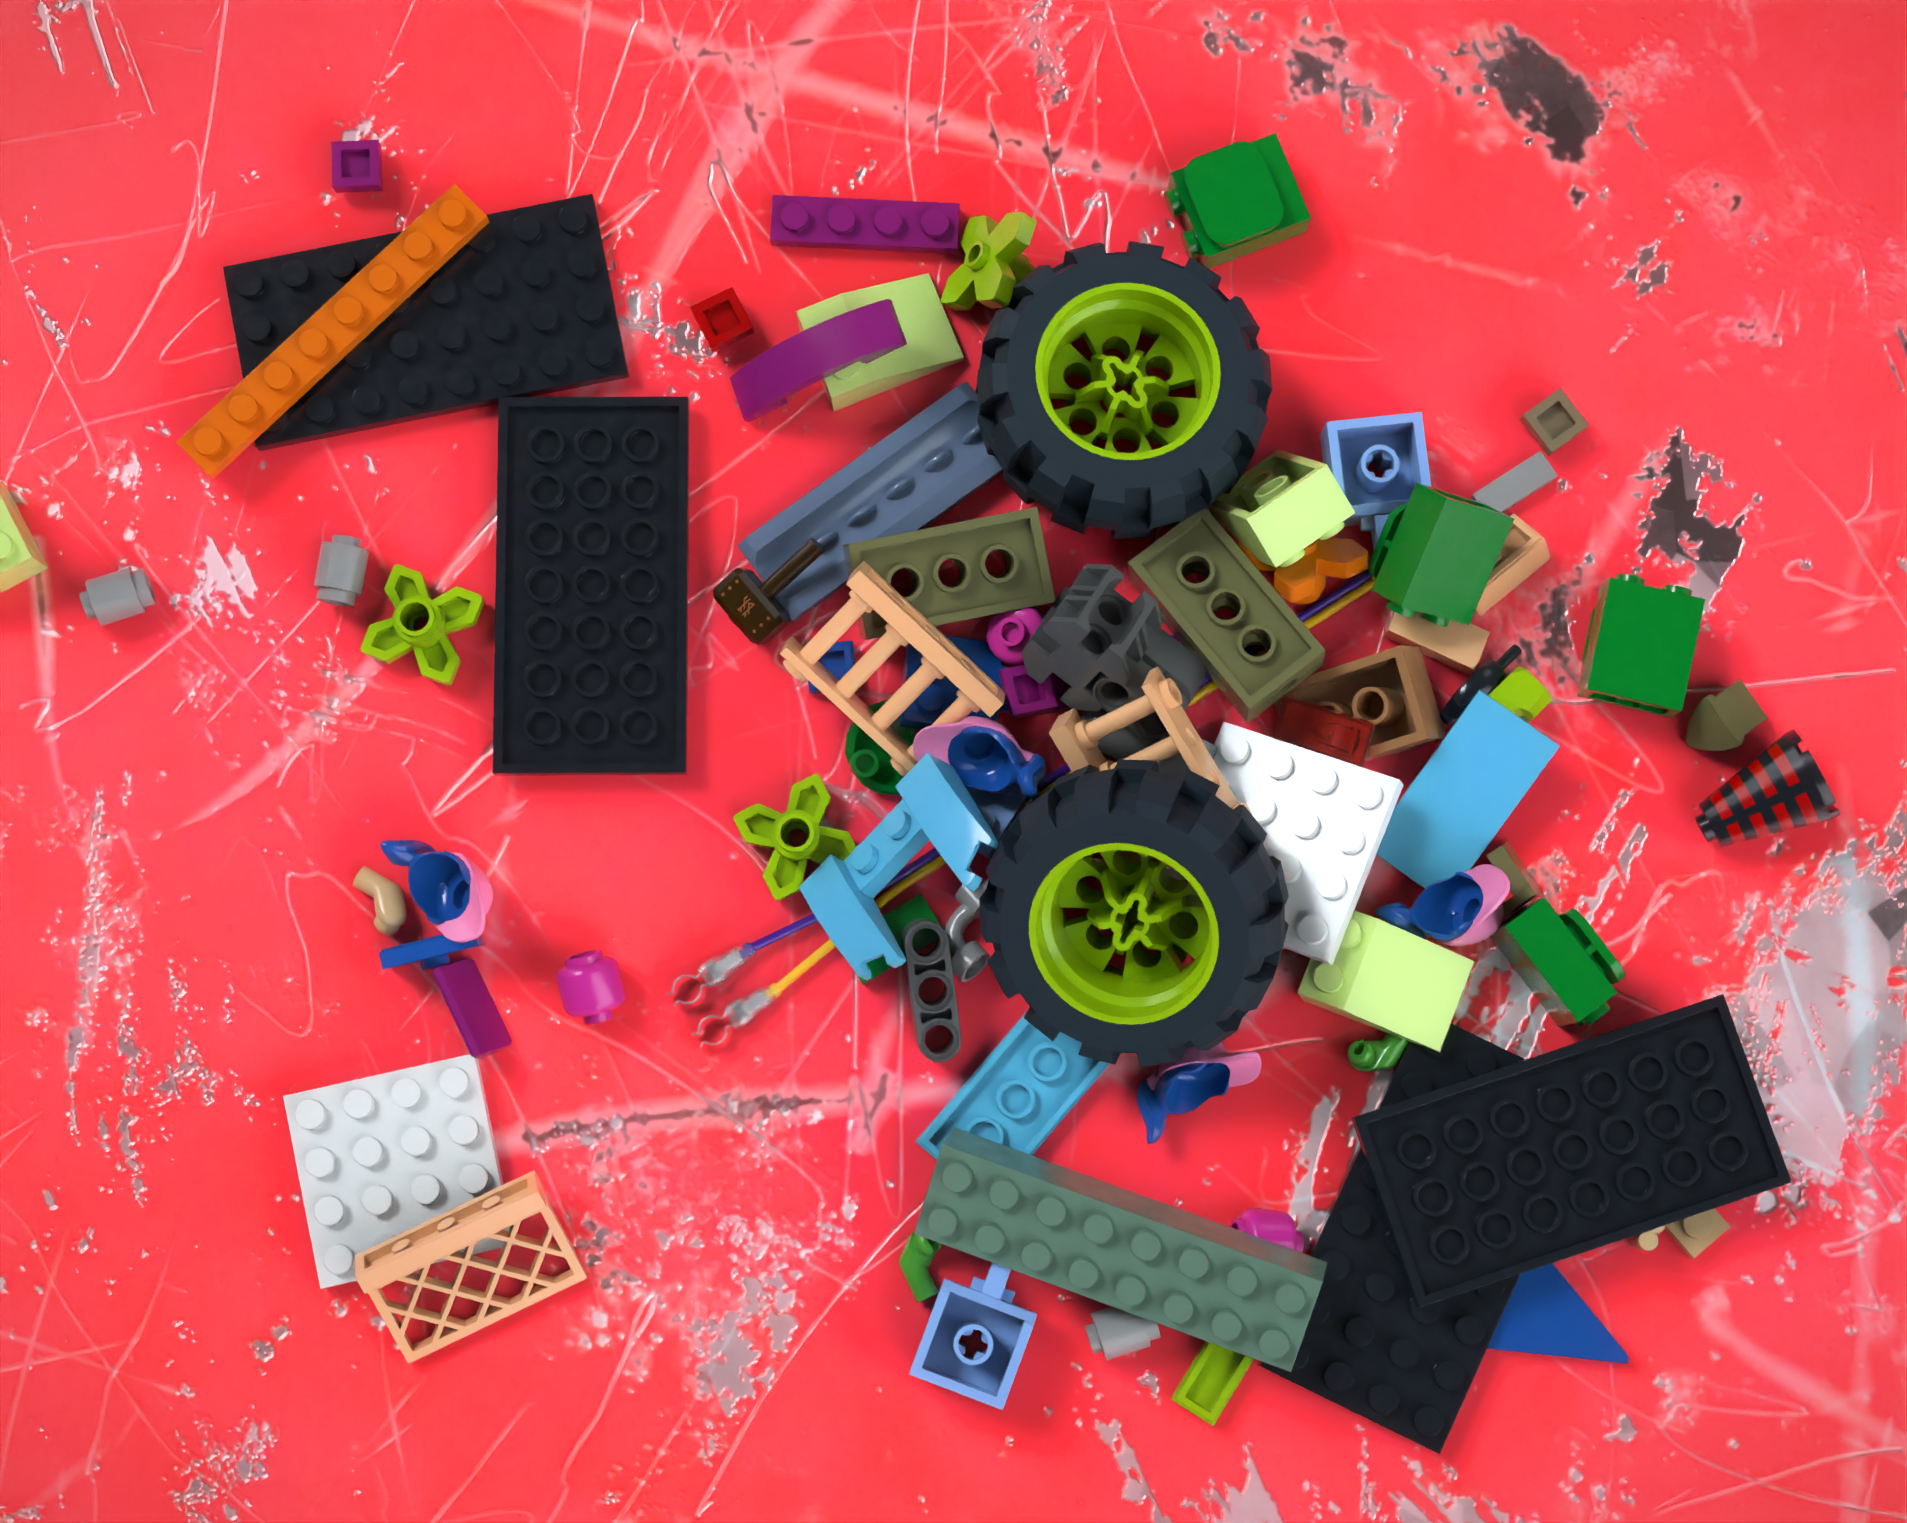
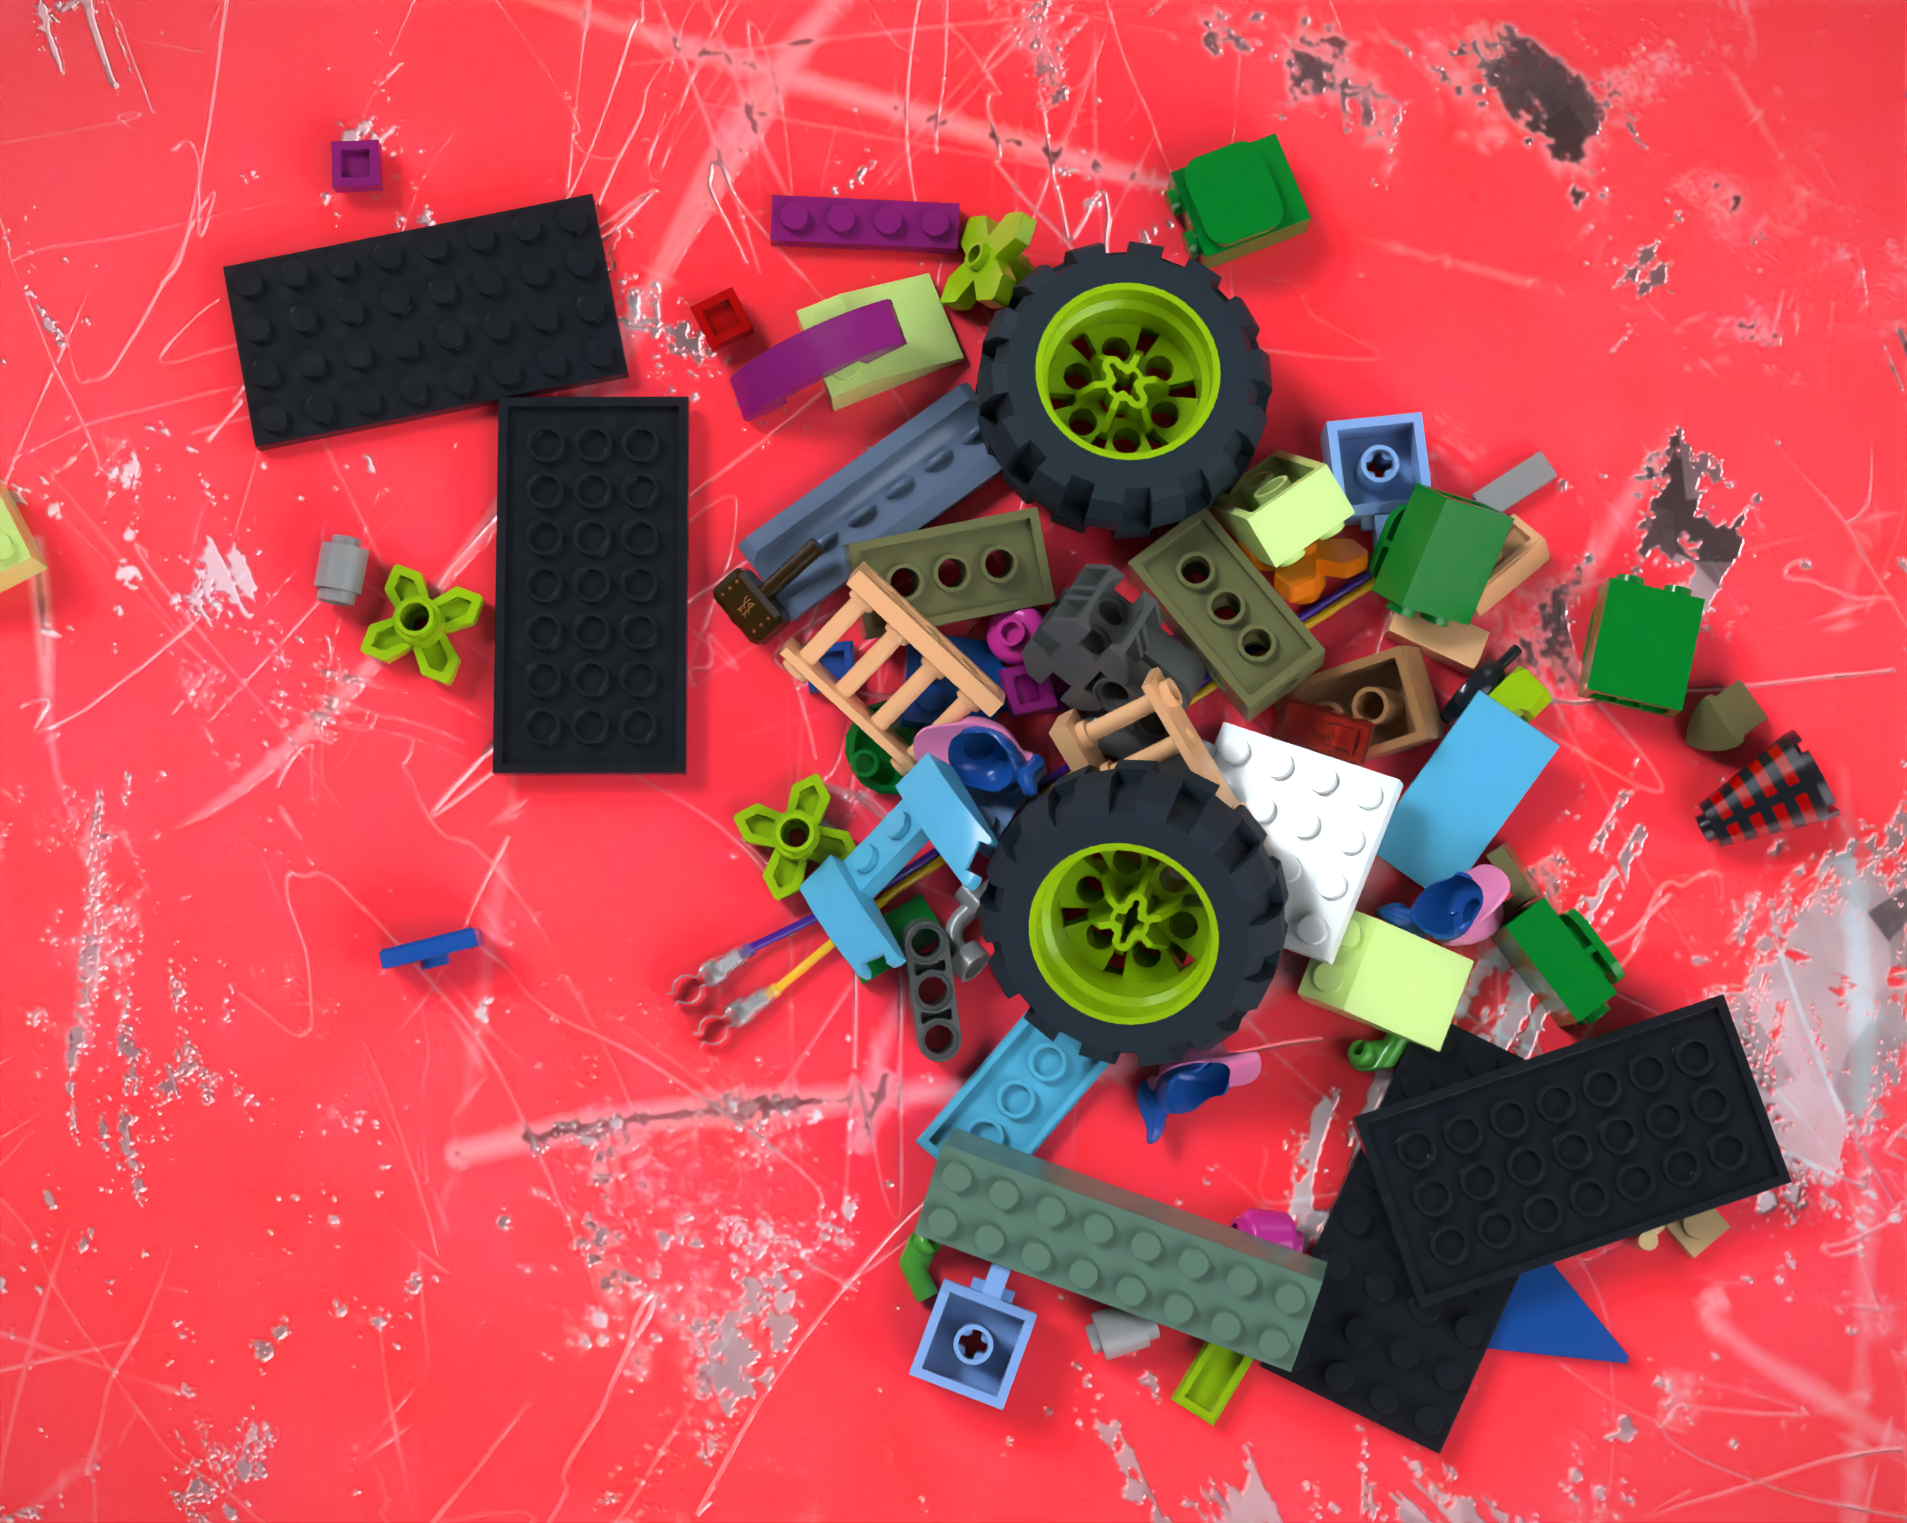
(117, 595): light grey brick -> none
(333, 331): orange plate -> none
(388, 900): tan arm -> none
(390, 1157): white plate -> none
(443, 1239): light nougat fence -> none
(445, 887): blue hair -> none
(472, 1008): magenta slope -> none
(590, 986): dark pink head -> none
(1554, 422): dark tan plate -> none

